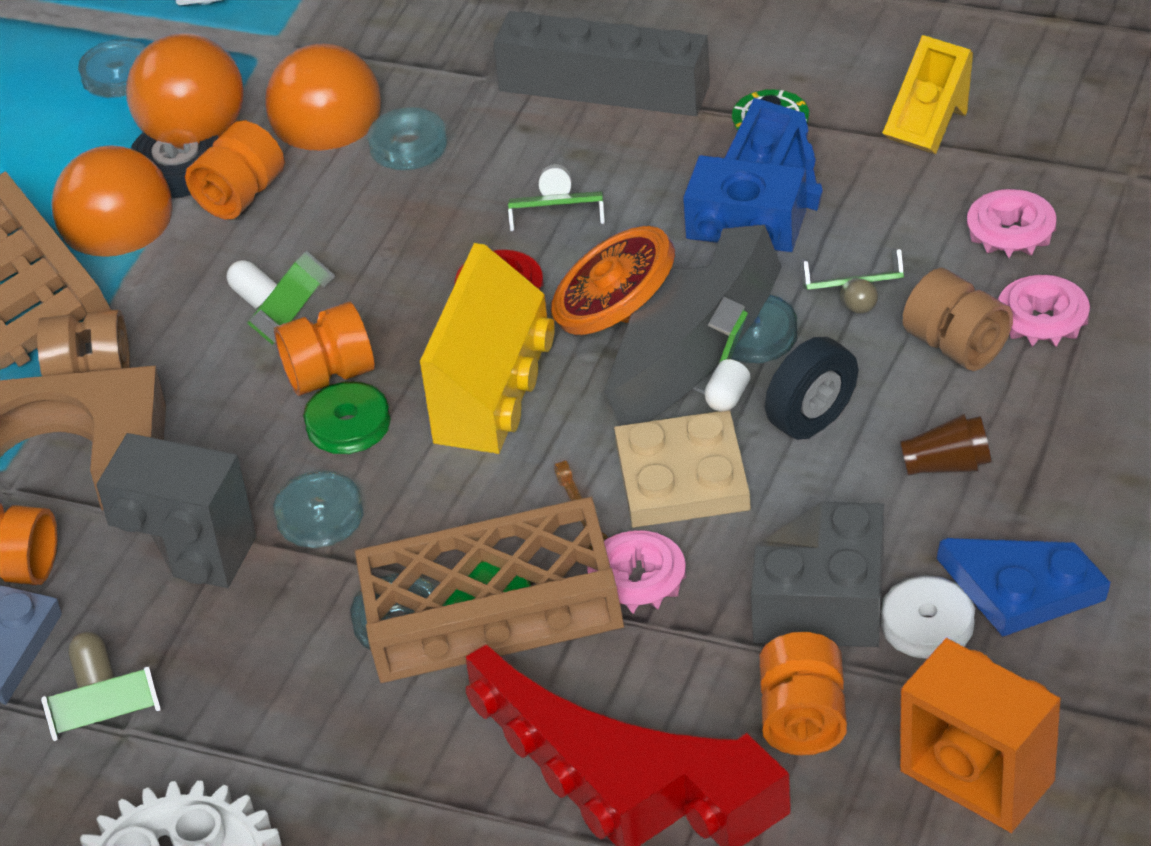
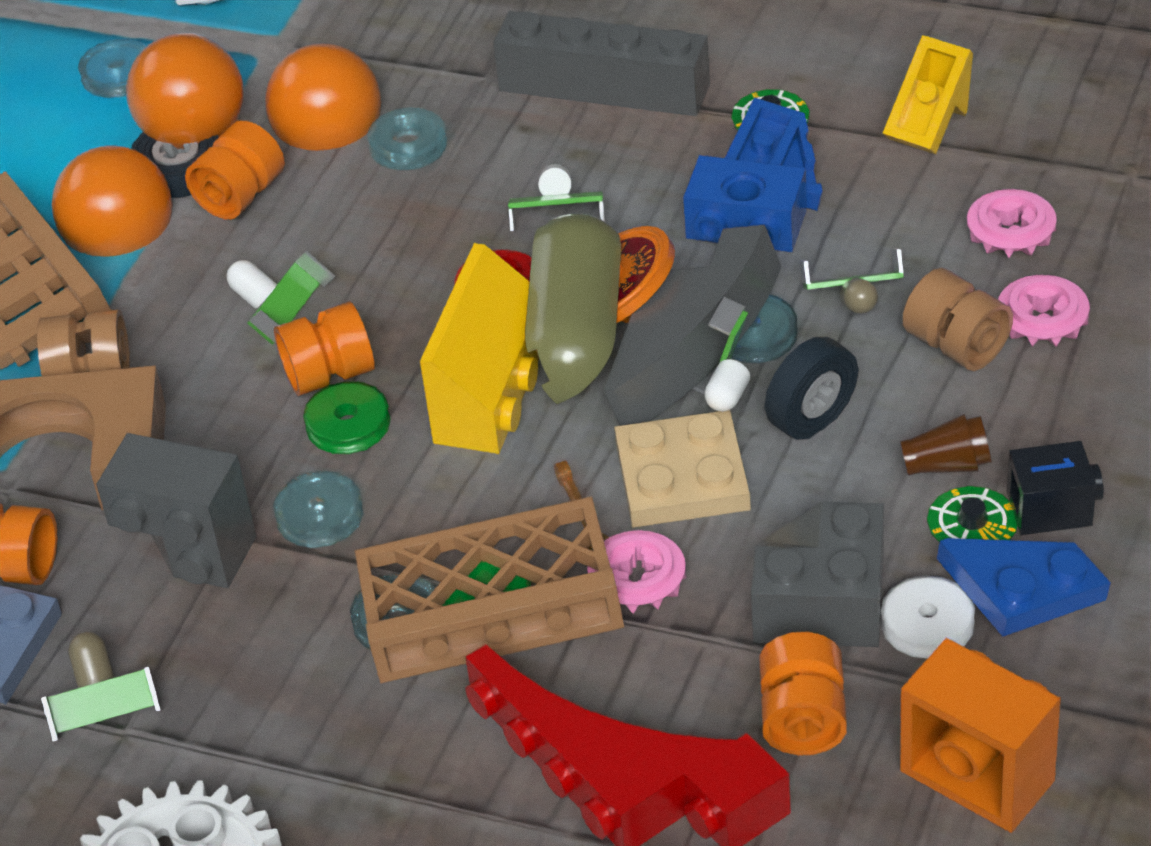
(573, 301): none -> olive brick
(971, 514): none -> piece
(1053, 487): none -> black brick

